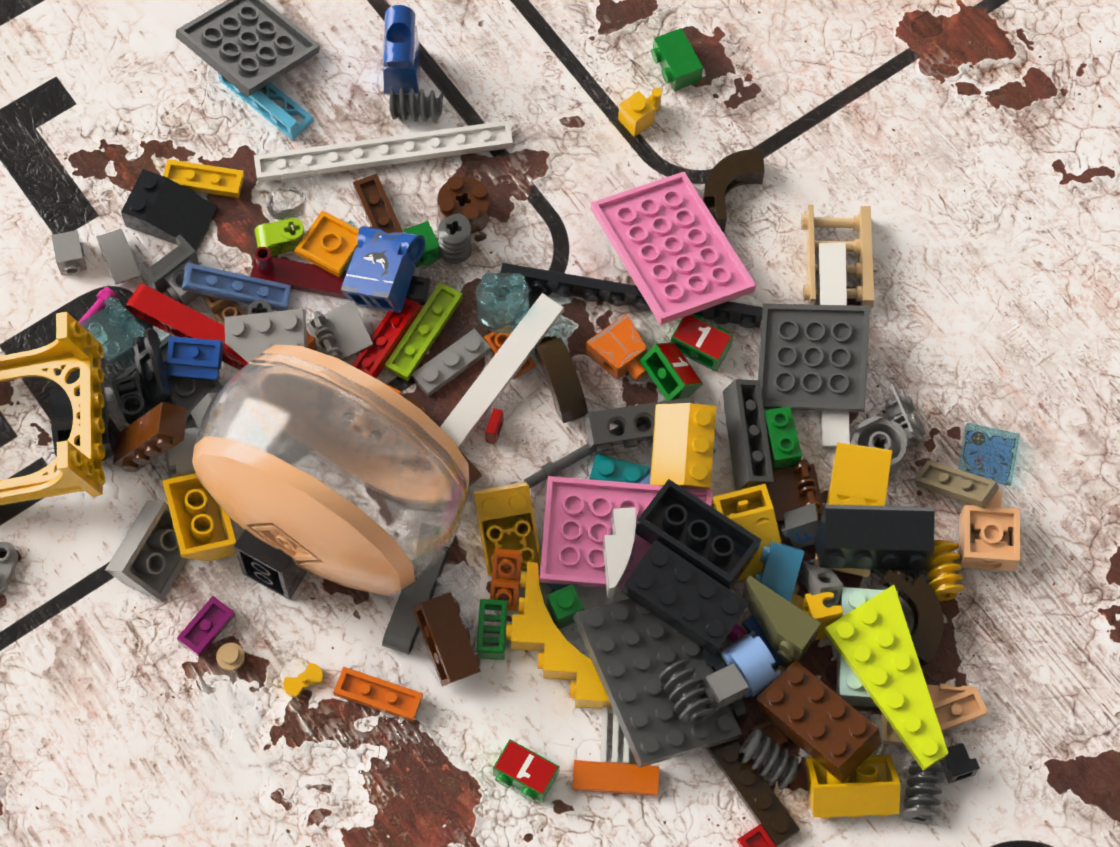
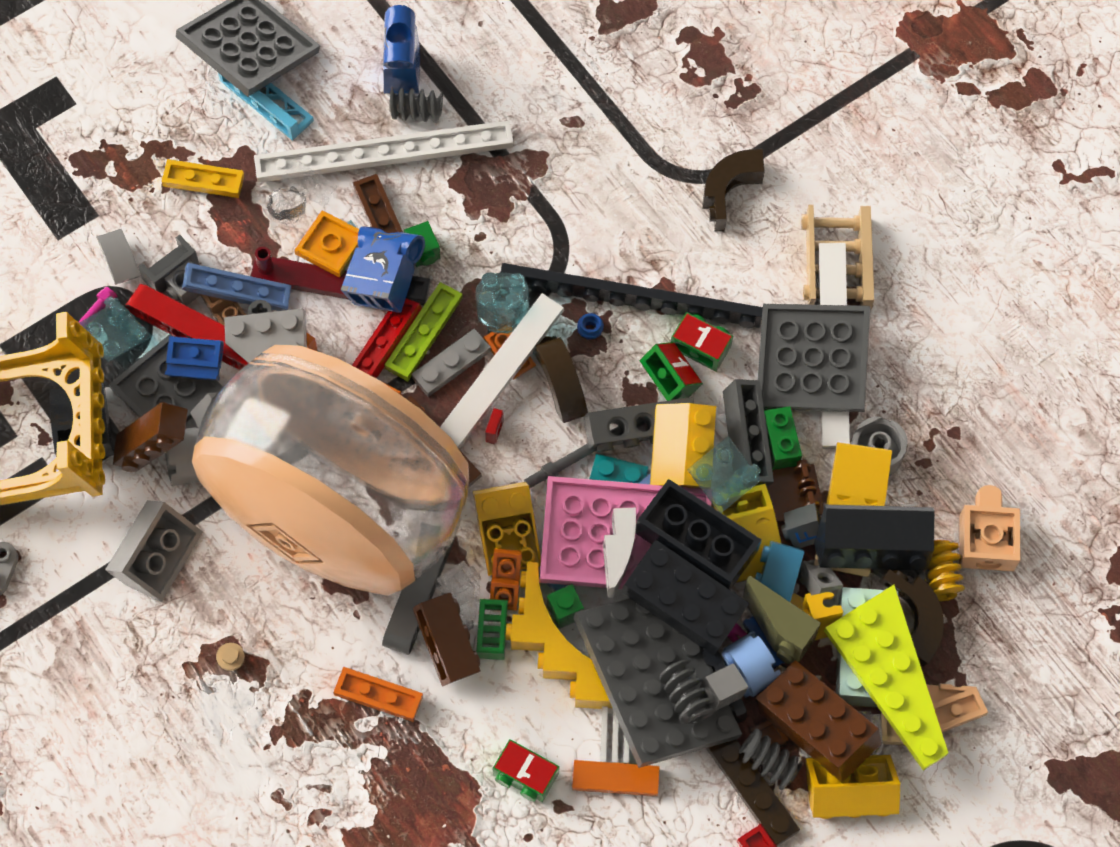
(69, 252): light grey brick -> none
(130, 395): black piece -> none
(151, 368): black hinge -> none
(167, 209): black slope -> none
(198, 520): yellow slope -> none
(206, 626): magenta plate -> none
(268, 565): black brick -> none
(279, 236): lime piece -> none
(312, 675): yellow piece -> none
(339, 331): light grey hinge -> none
(455, 239): dark grey piece -> none
(467, 198): reddish brown brick -> none
(590, 319): none -> blue plate
(619, 349): orange torso -> none
(639, 112): yellow brick -> none
(672, 248): bright pink plate -> none
(677, 59): green brick -> none
(724, 474): none -> clear light blue hinge
(901, 411): light grey hinge -> none
(921, 793): dark grey piece -> none
(956, 484): dark tan plate -> none
(958, 764): black panel -> none
(989, 453): clear light blue tile -> none

